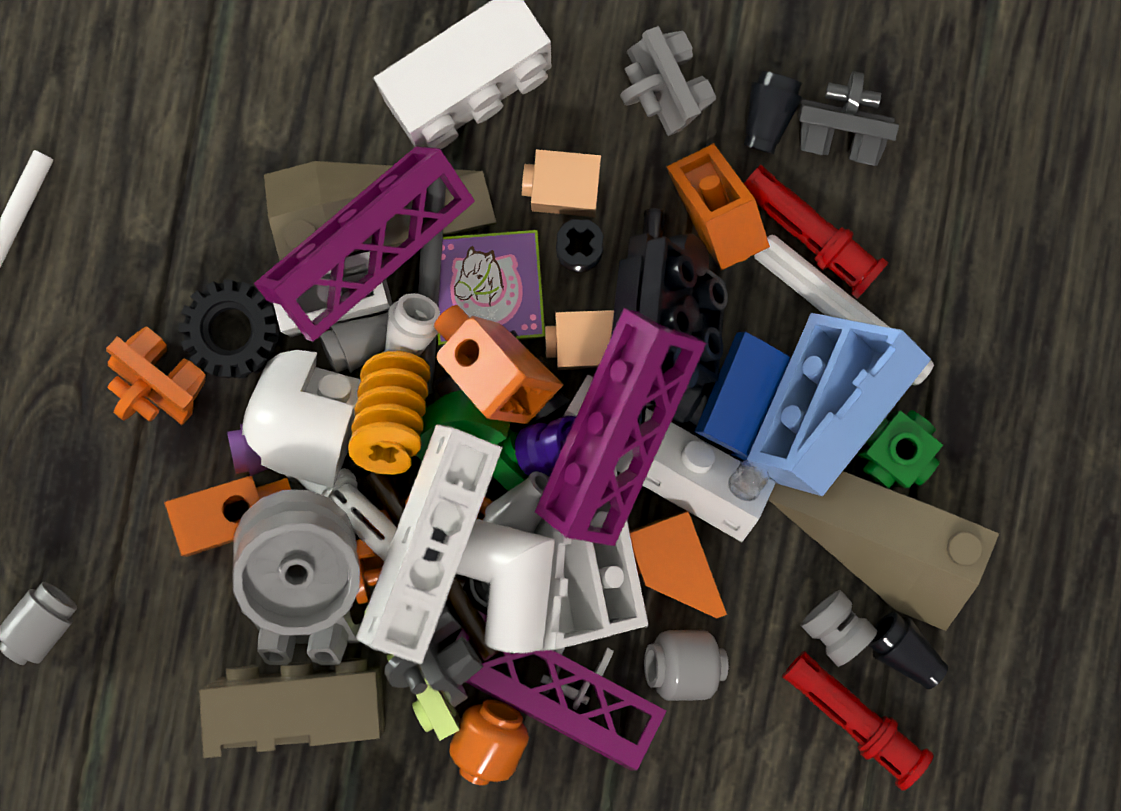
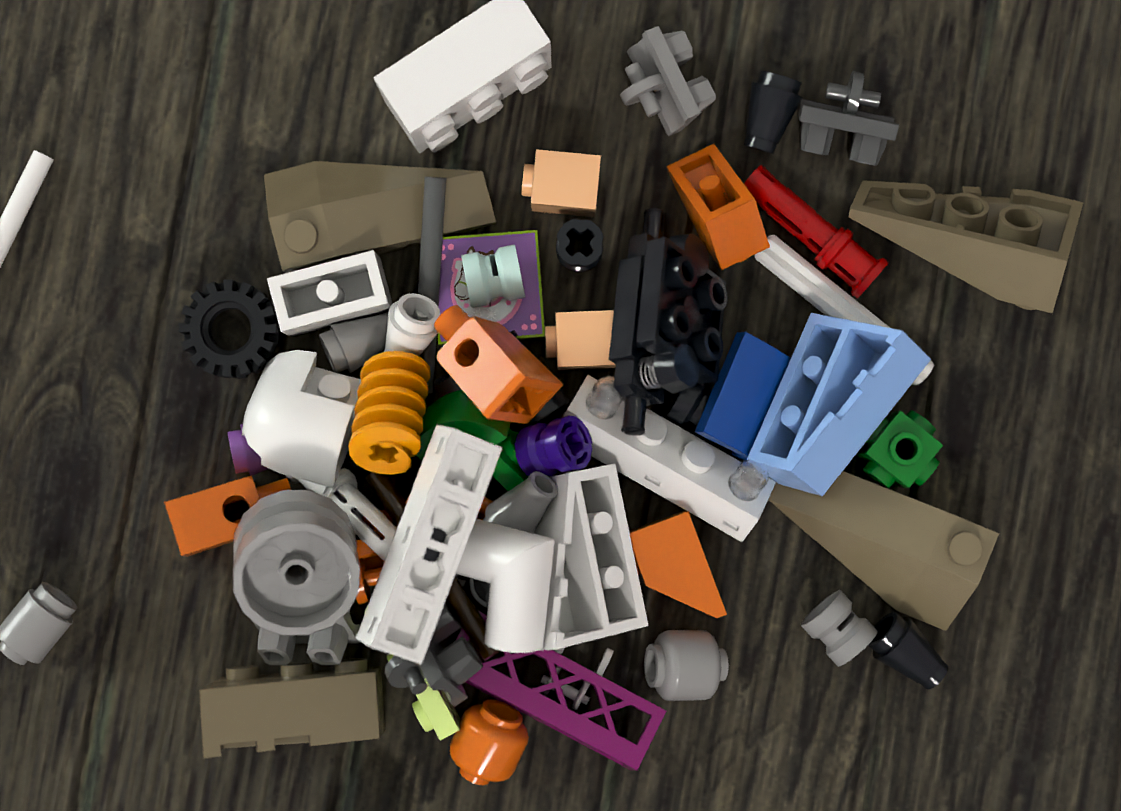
(135, 363): orange hips -> none
(352, 226): magenta fence -> none
(493, 276): none -> light aqua wheel
(609, 429): magenta fence -> none
(876, 735): red pin -> none
(997, 244): none -> dark tan wedge

